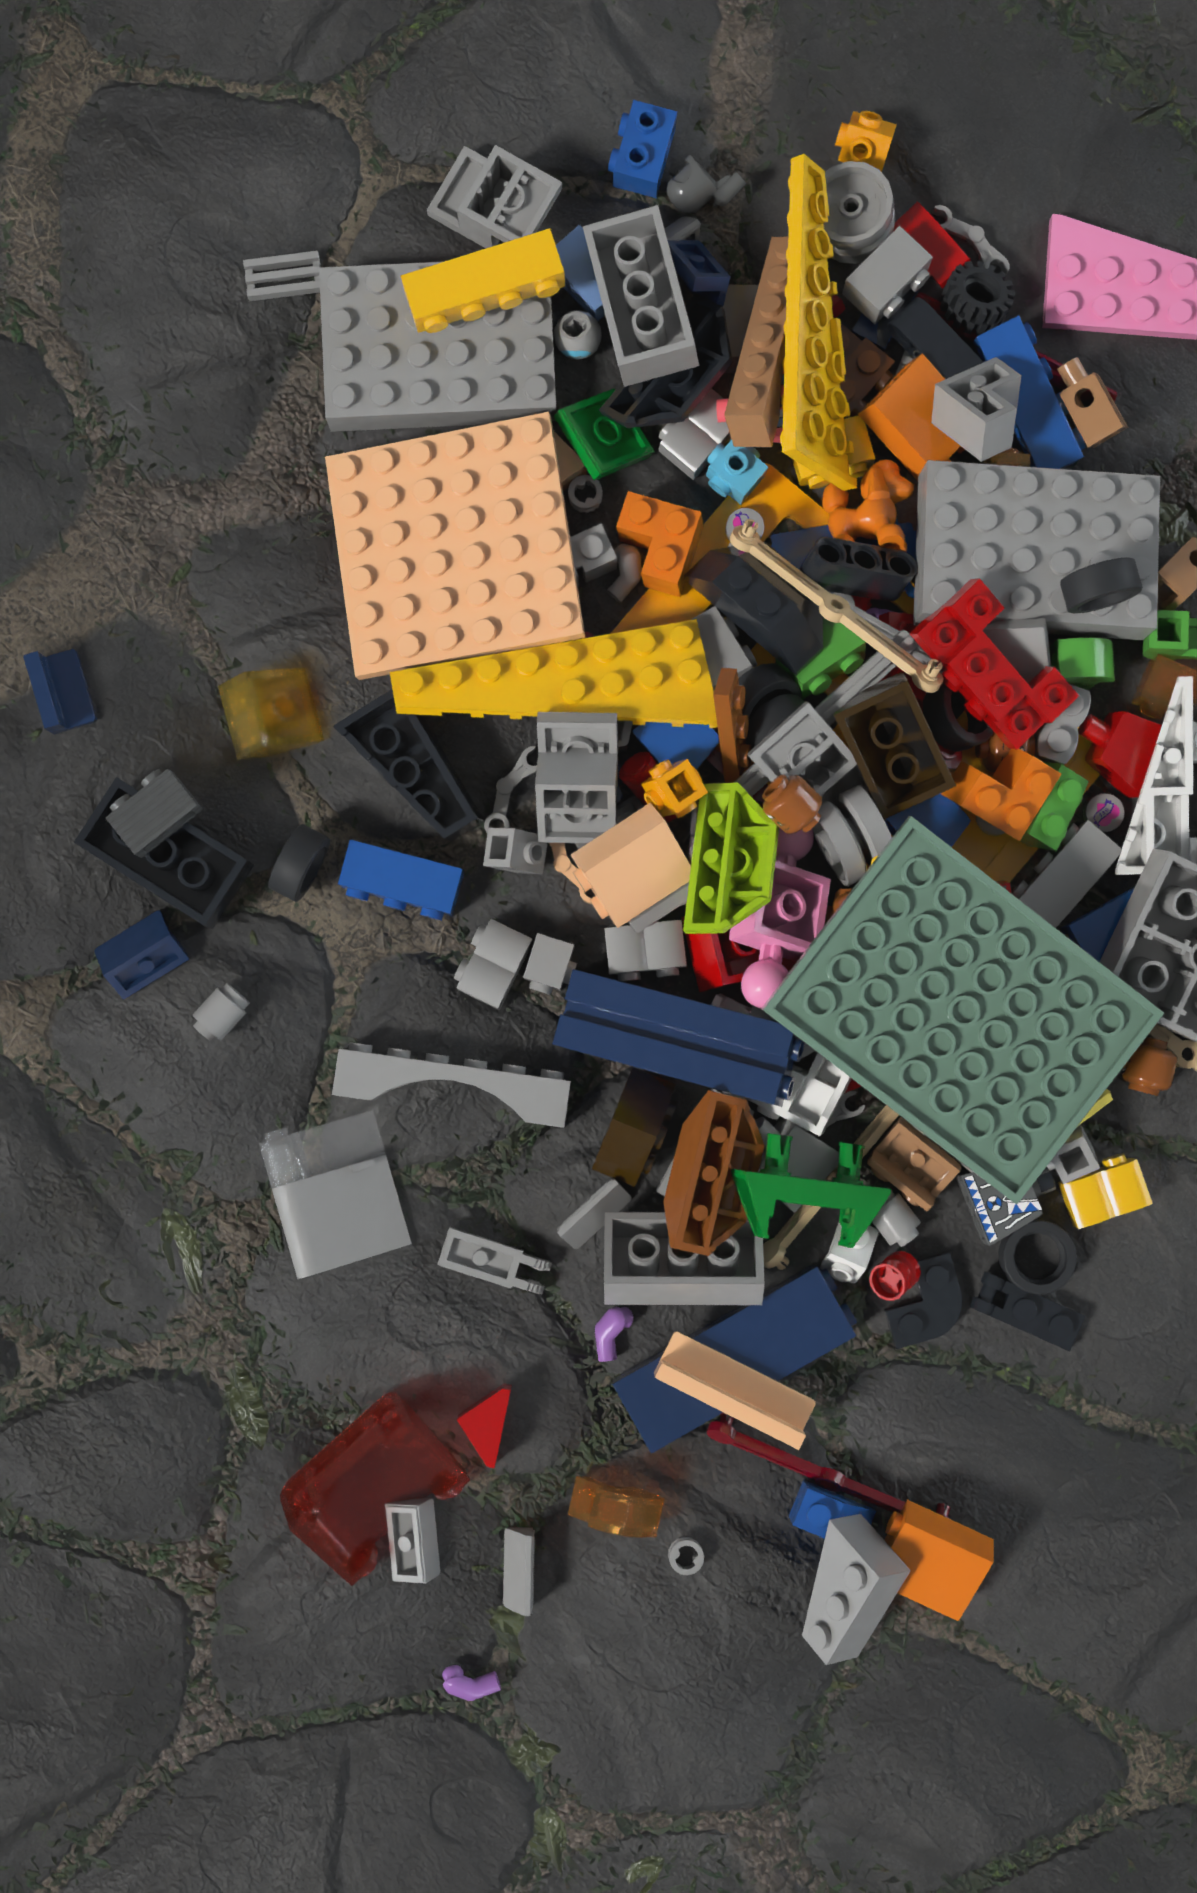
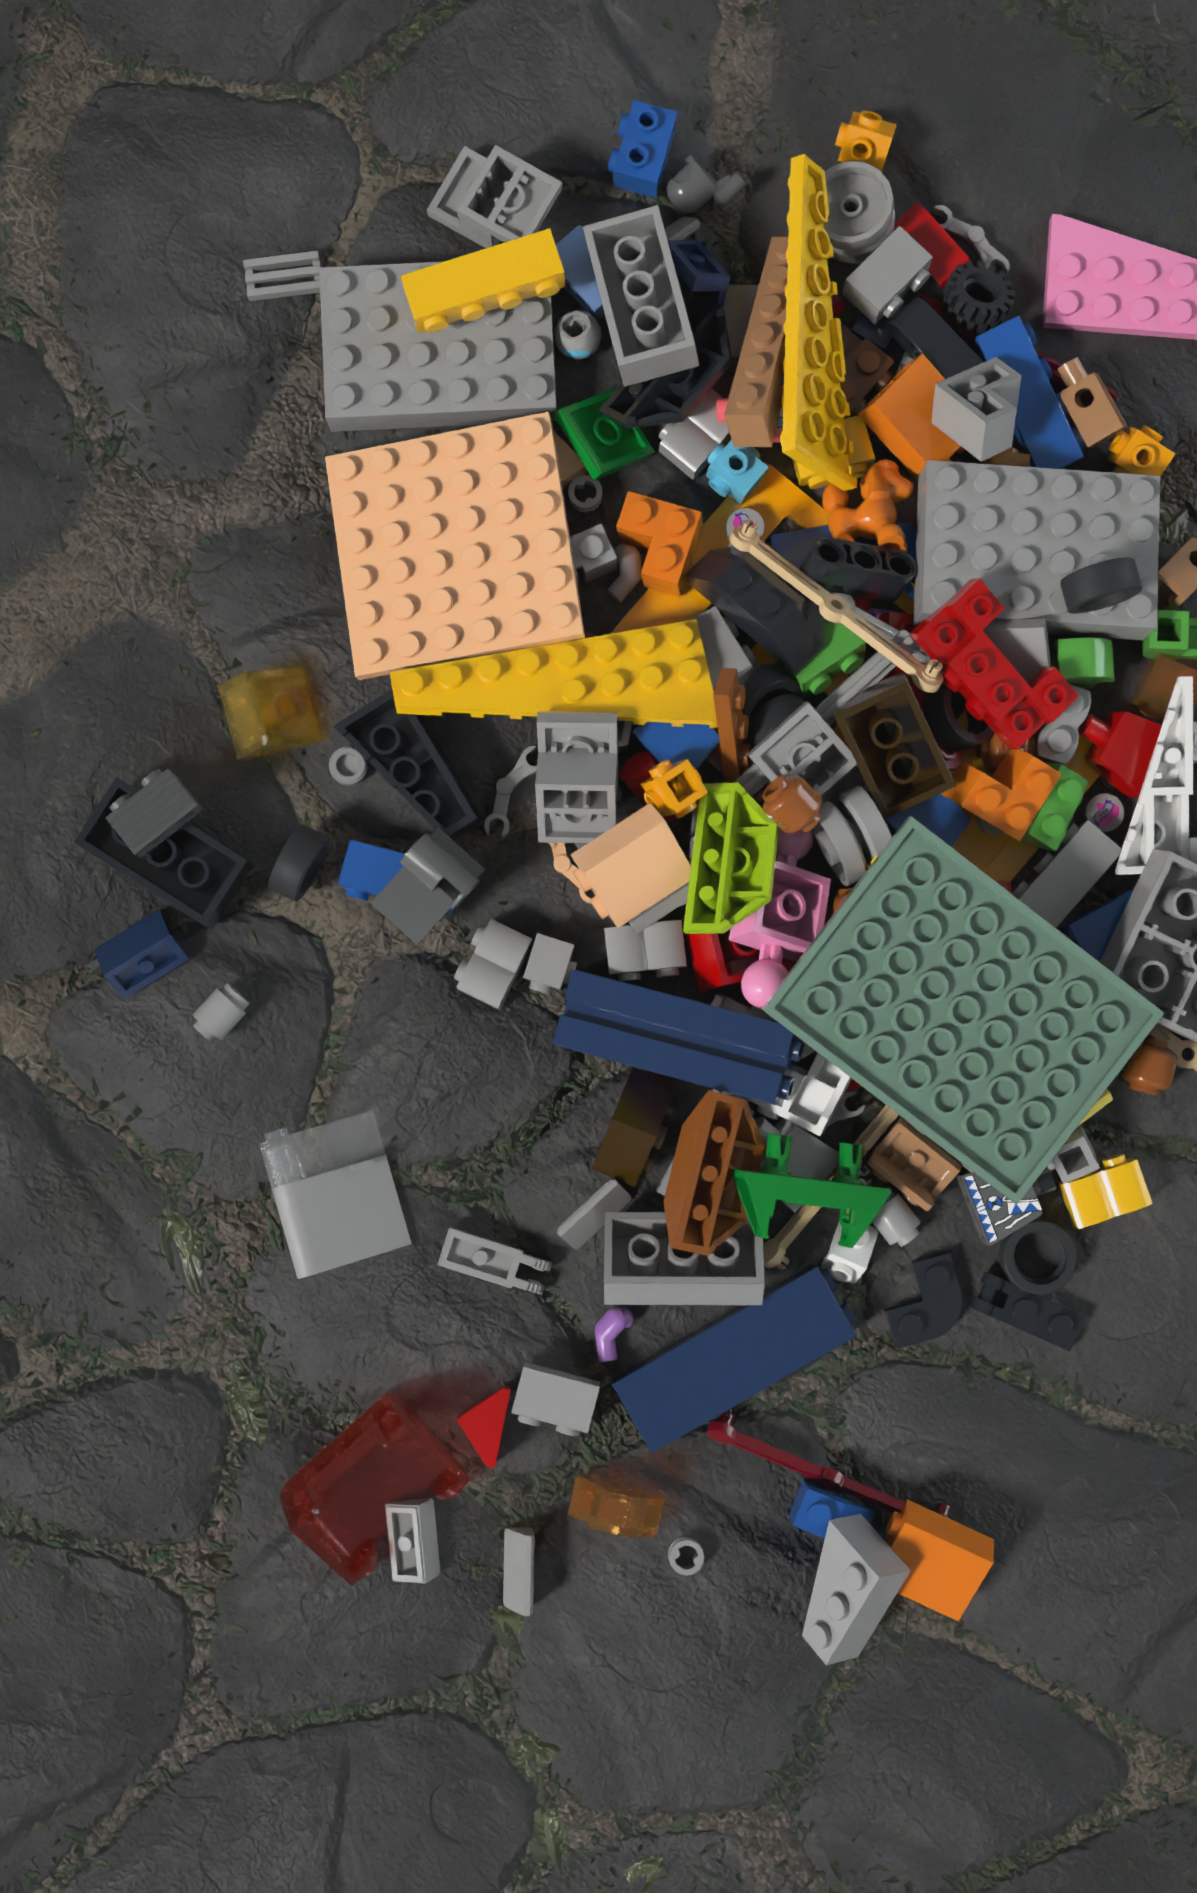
(60, 690): dark blue panel -> none
(348, 766): none -> light grey tile
(371, 1075): light grey arch -> none
(432, 881): none -> dark grey piece
(469, 1688): medium lavender arm -> none
(514, 851): light grey brick -> none
(555, 1399): none -> light grey brick
(735, 1389): light nougat panel -> none
(894, 1275): red wheel -> none
(1152, 456): none -> light orange brick

